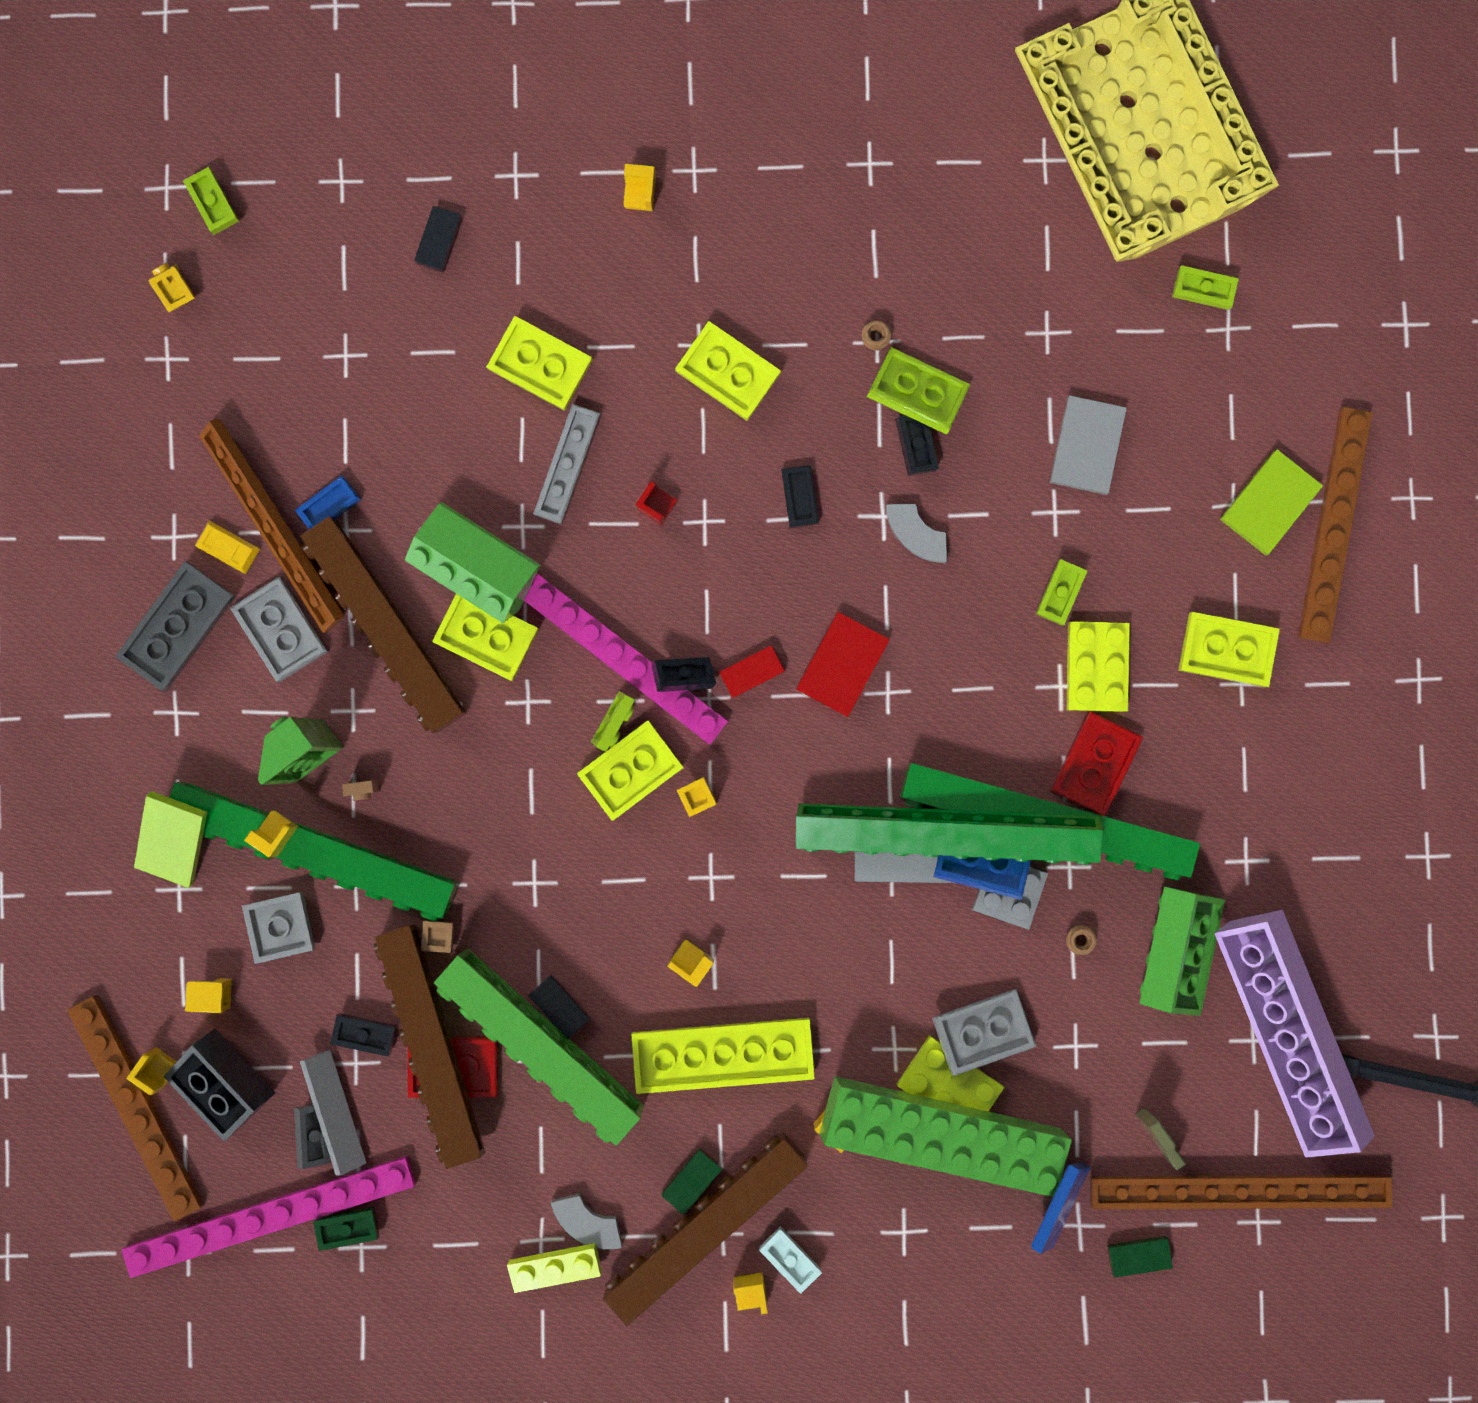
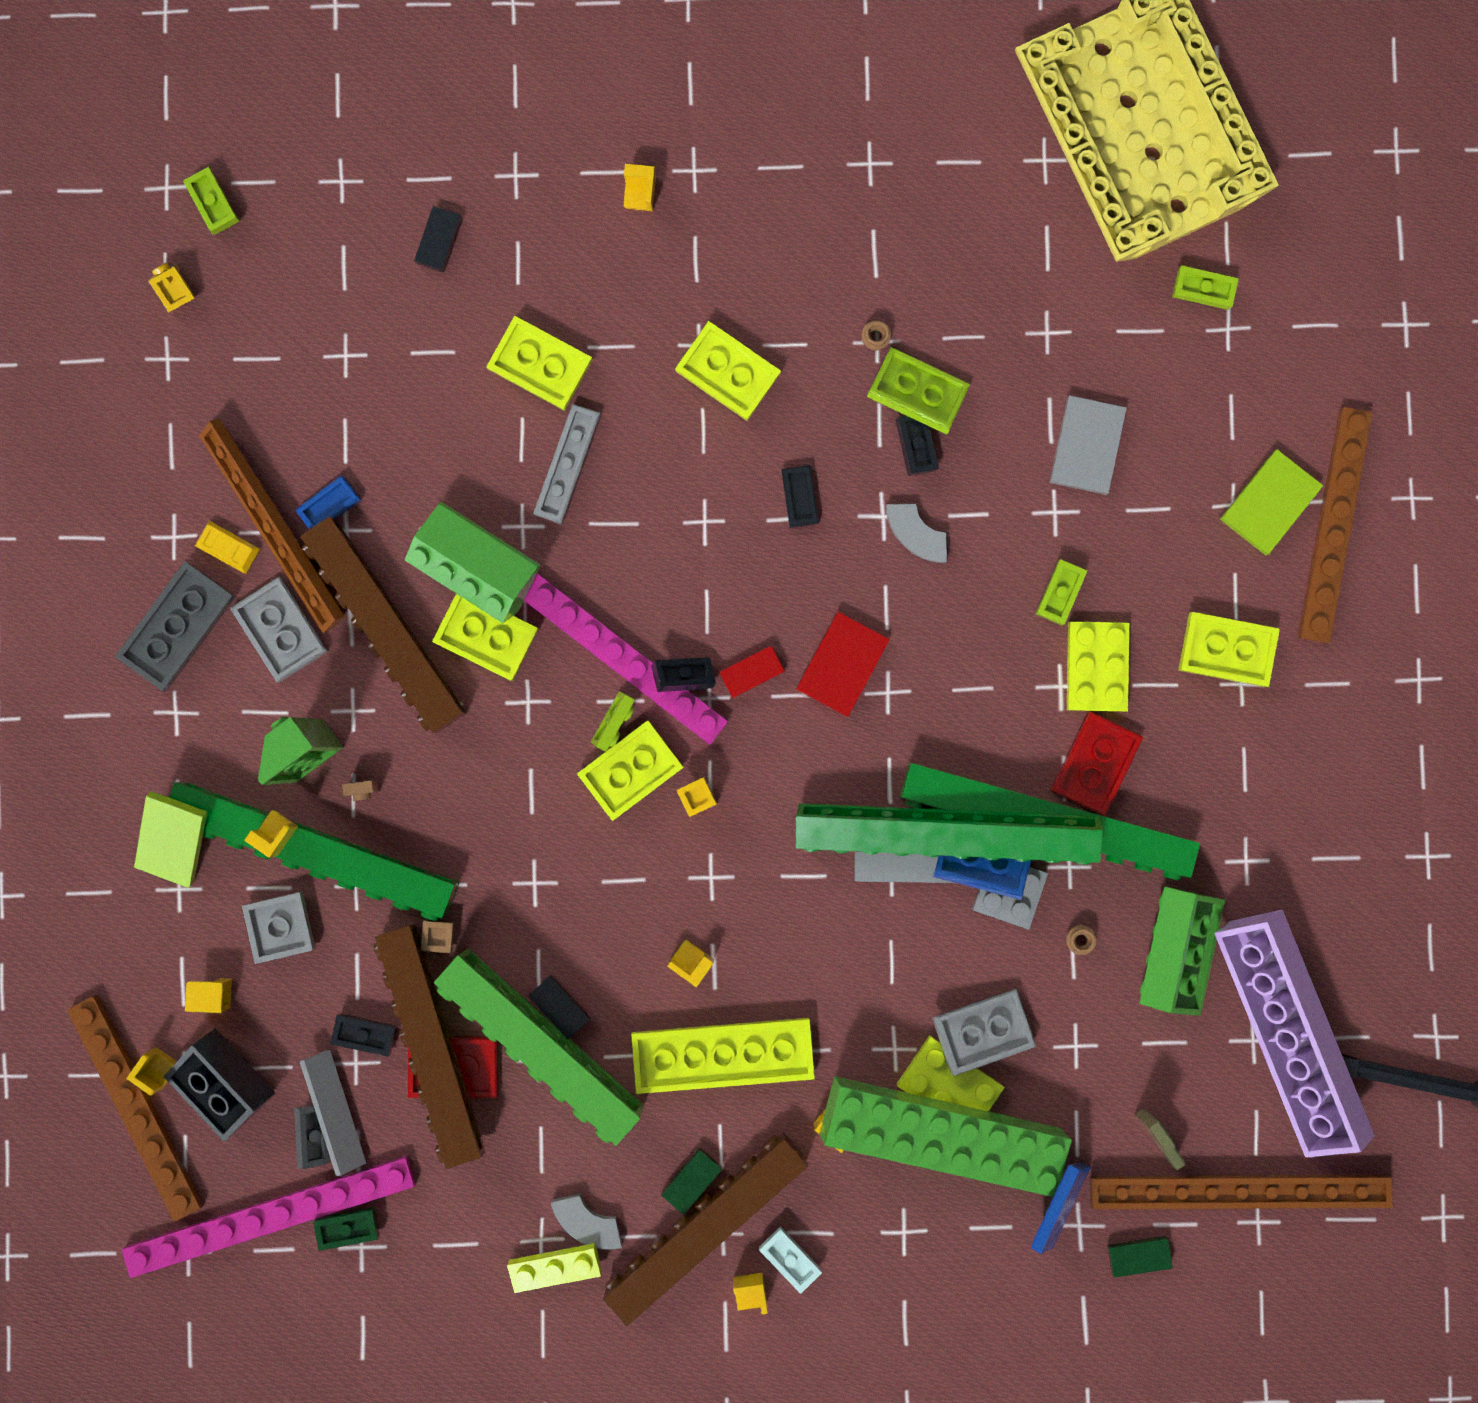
(656, 503): red panel -> none

